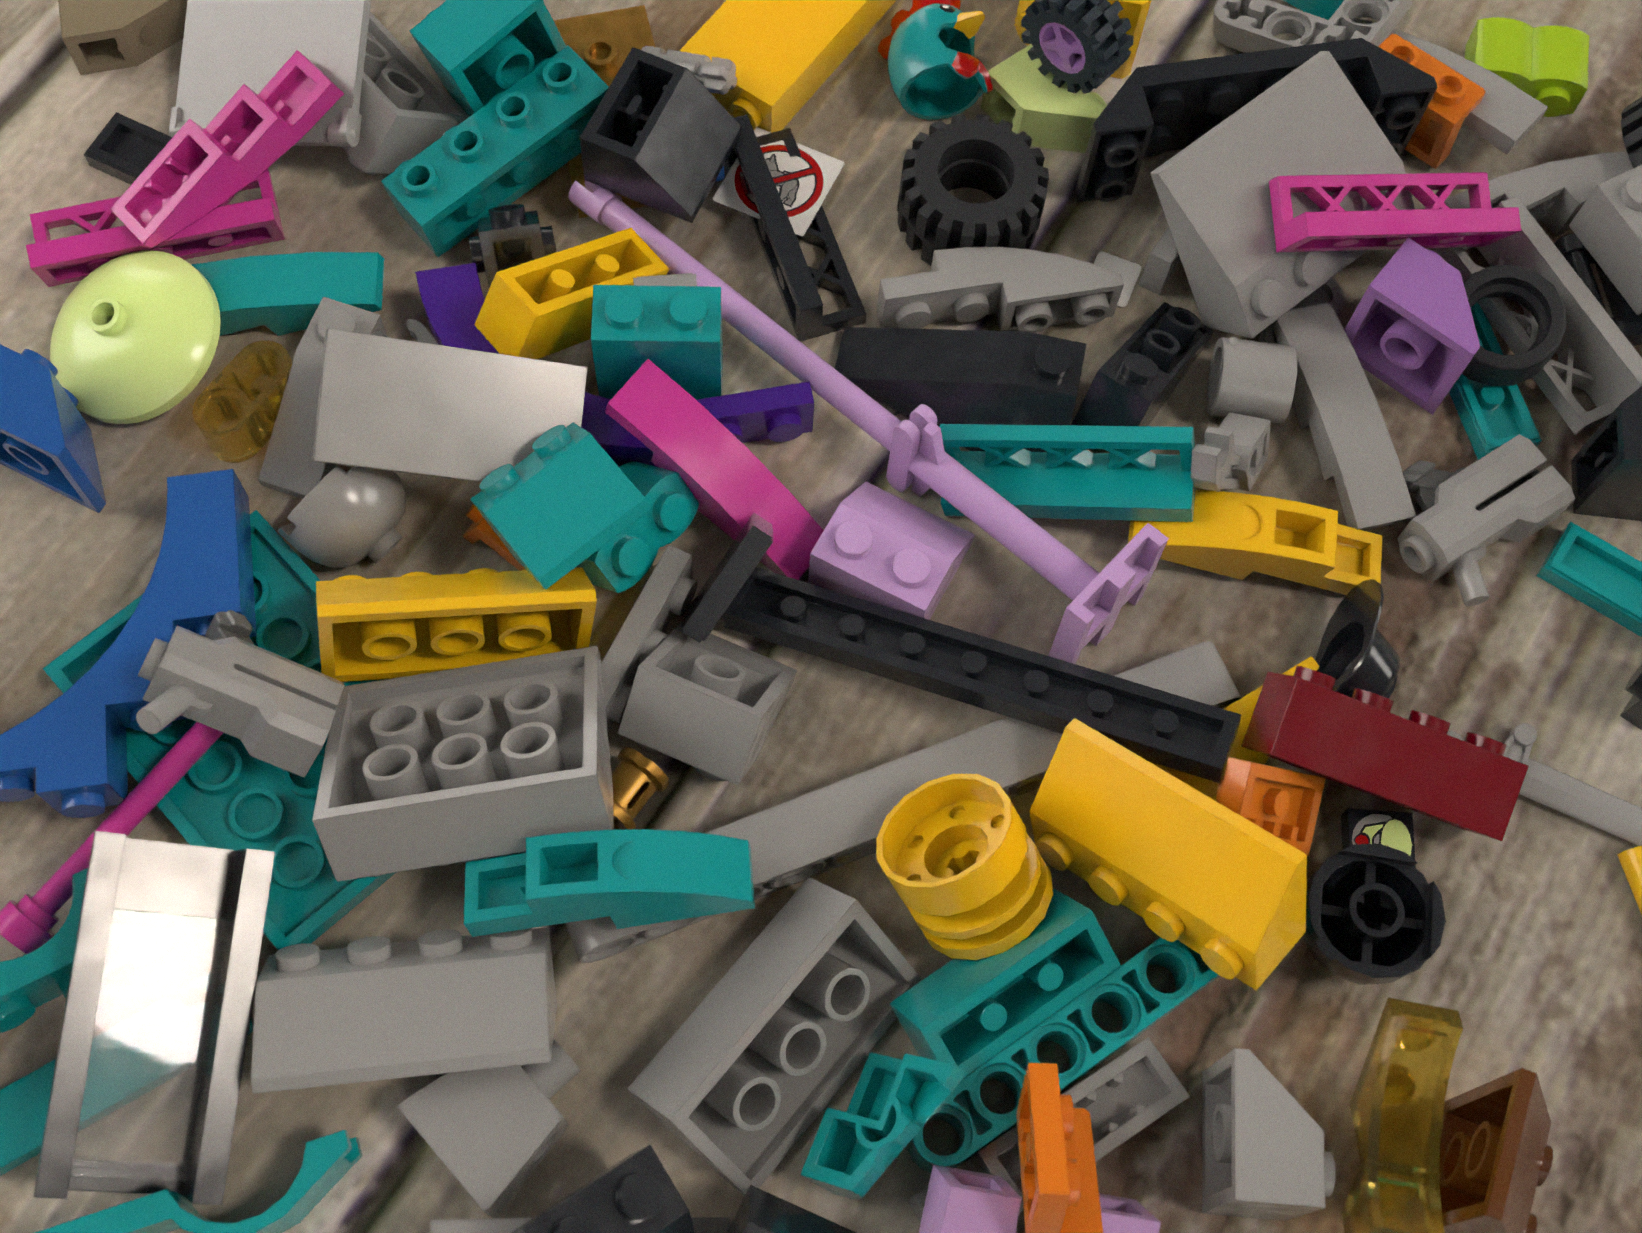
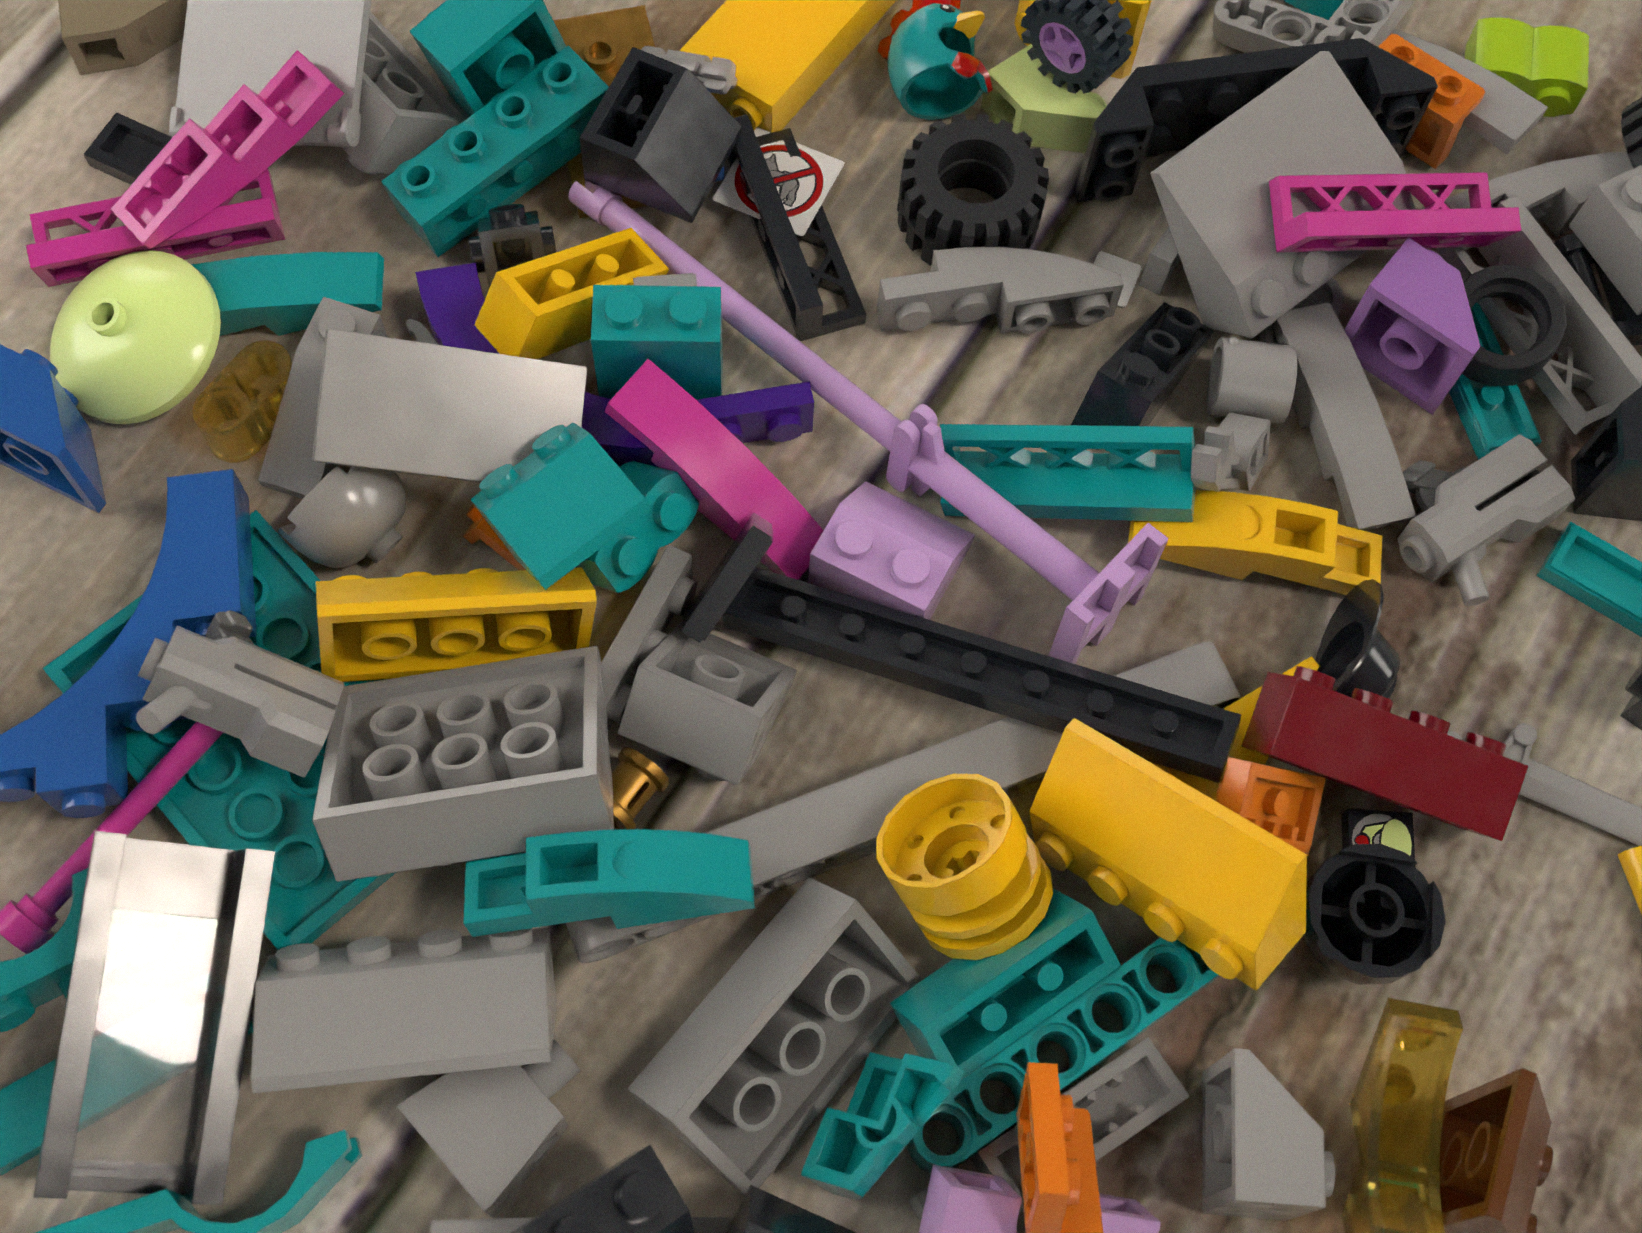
(966, 374): black wedge -> none

